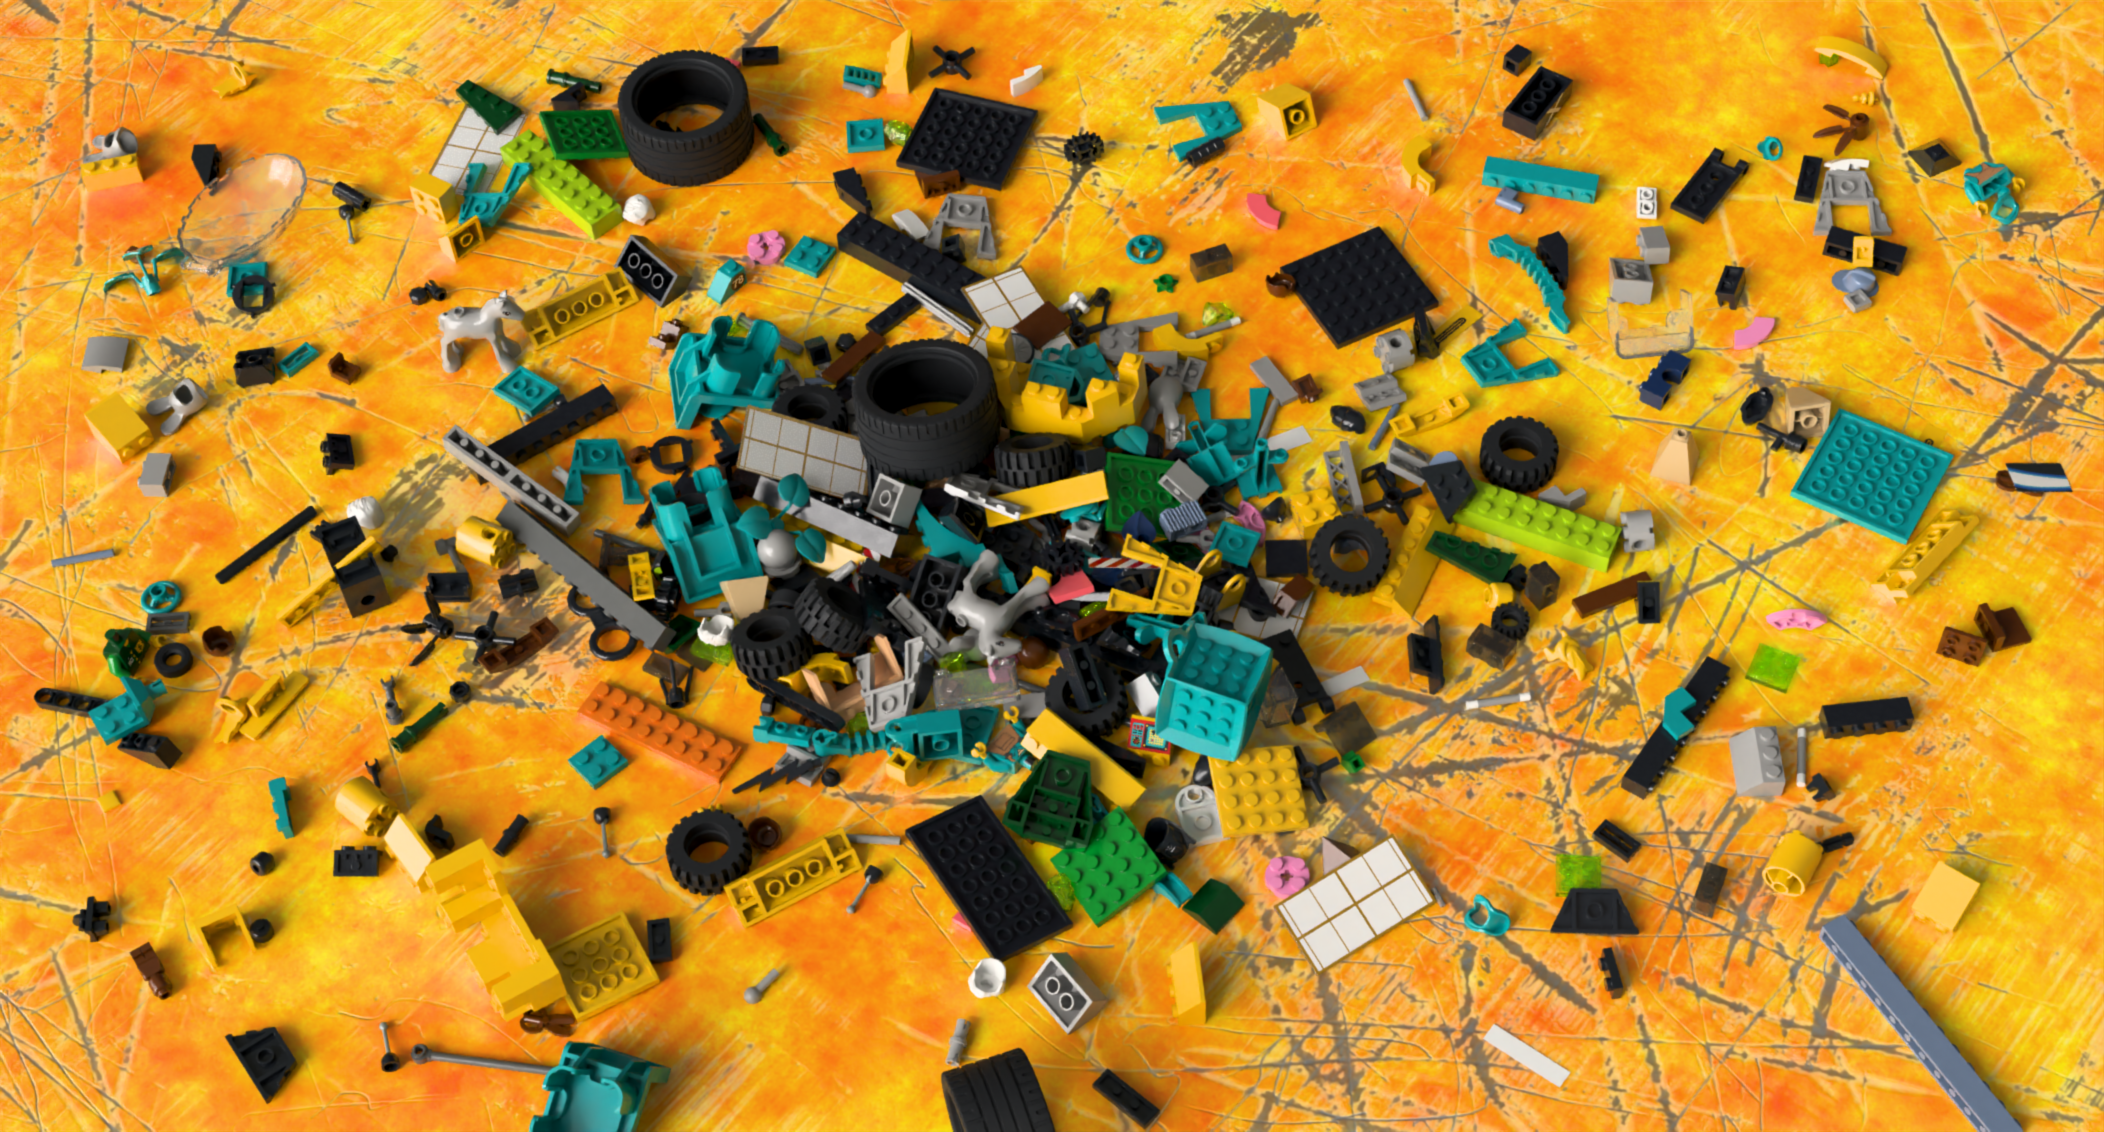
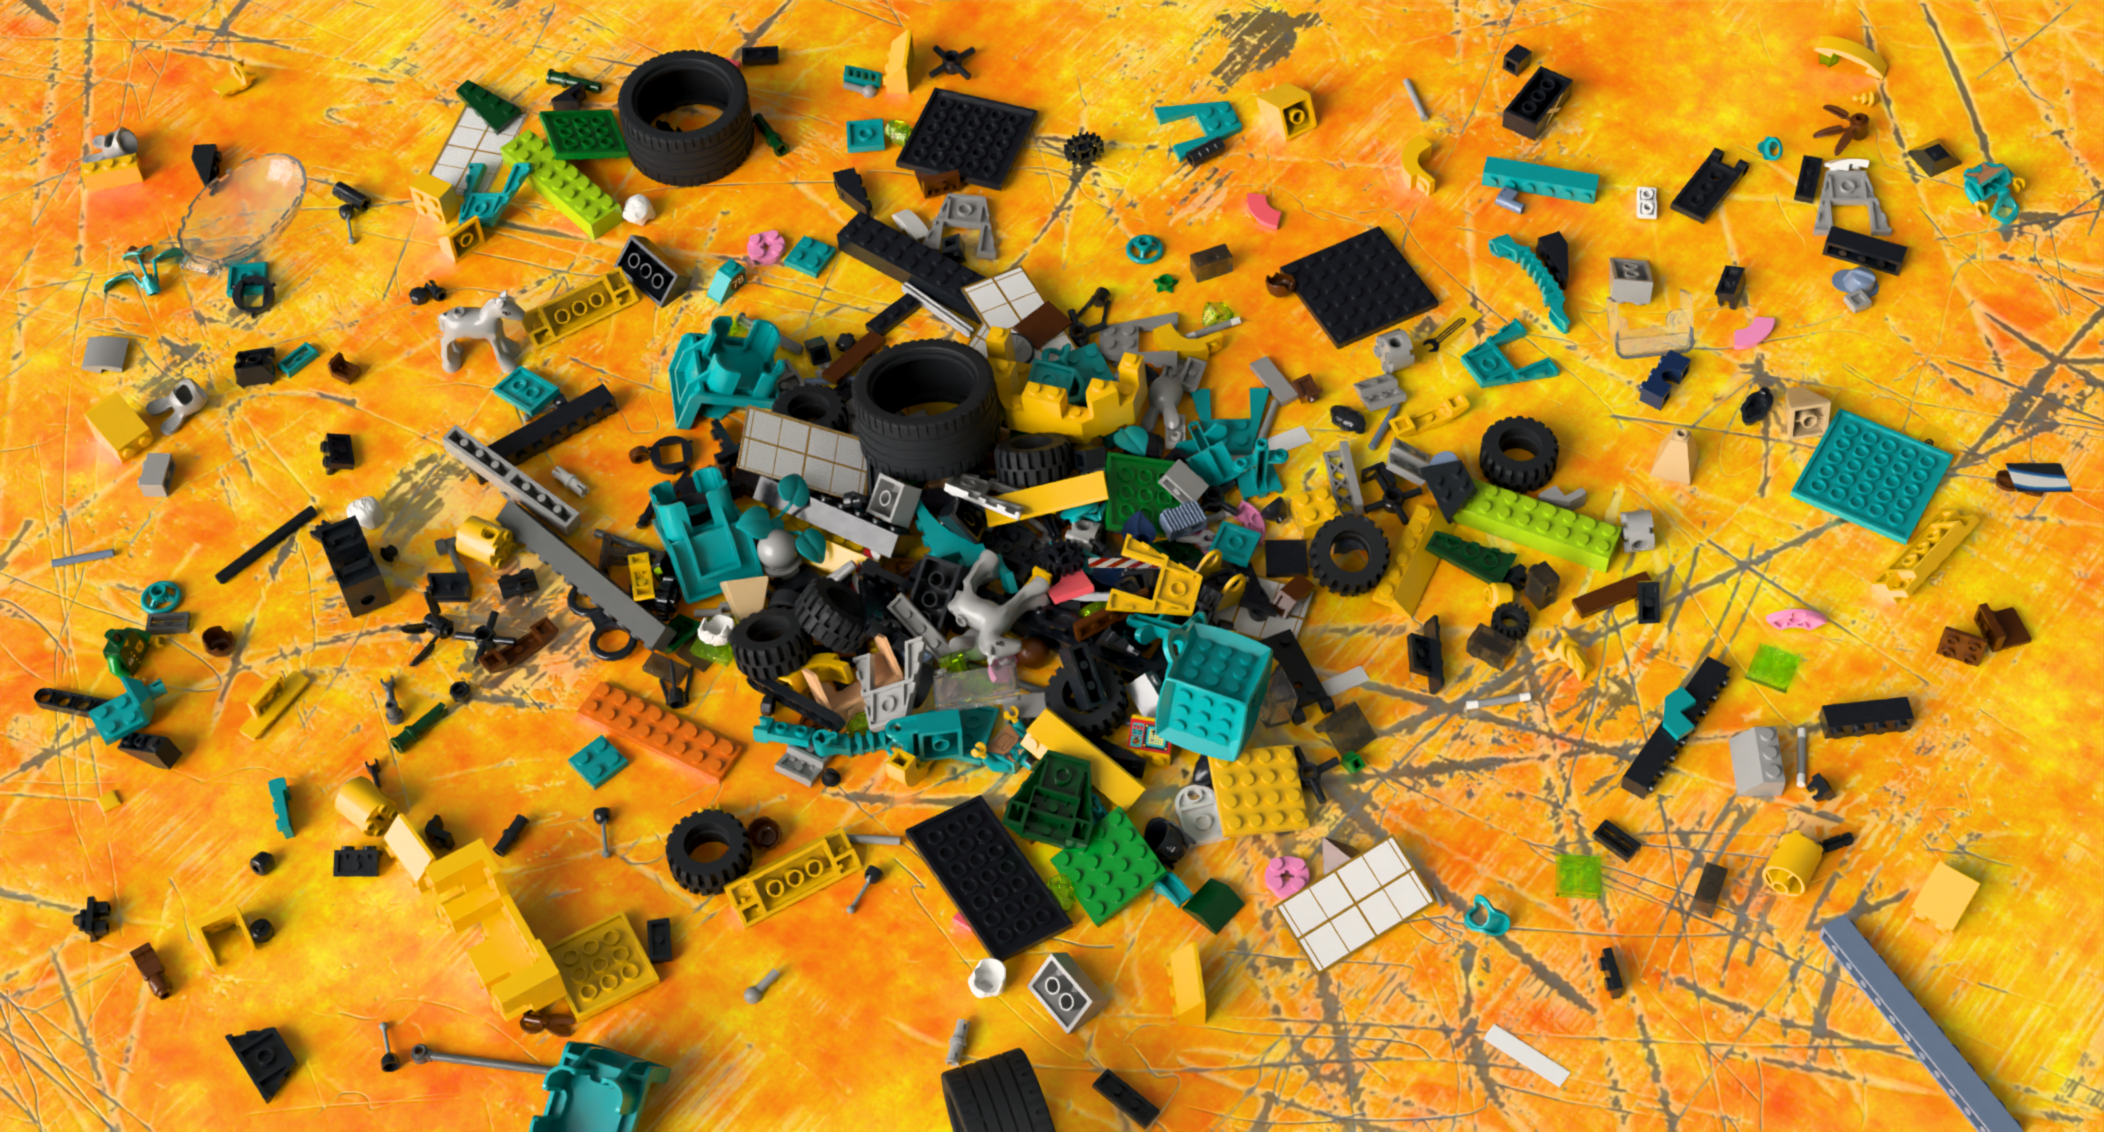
(170, 650): black tyre -> none
(236, 715): yellow hair -> none
(325, 585): yellow tile -> none
(600, 457): teal wing -> none
(669, 335): reddish brown slope -> none
(790, 770): black piece -> none
(1025, 83): white slope -> none
(1076, 301): white piece -> none
(1424, 334): black slope -> none
(1594, 913): black wing -> none
(1653, 245): light grey brick -> none
(1791, 442): black piece -> none
(1863, 251): yellow bracket -> none

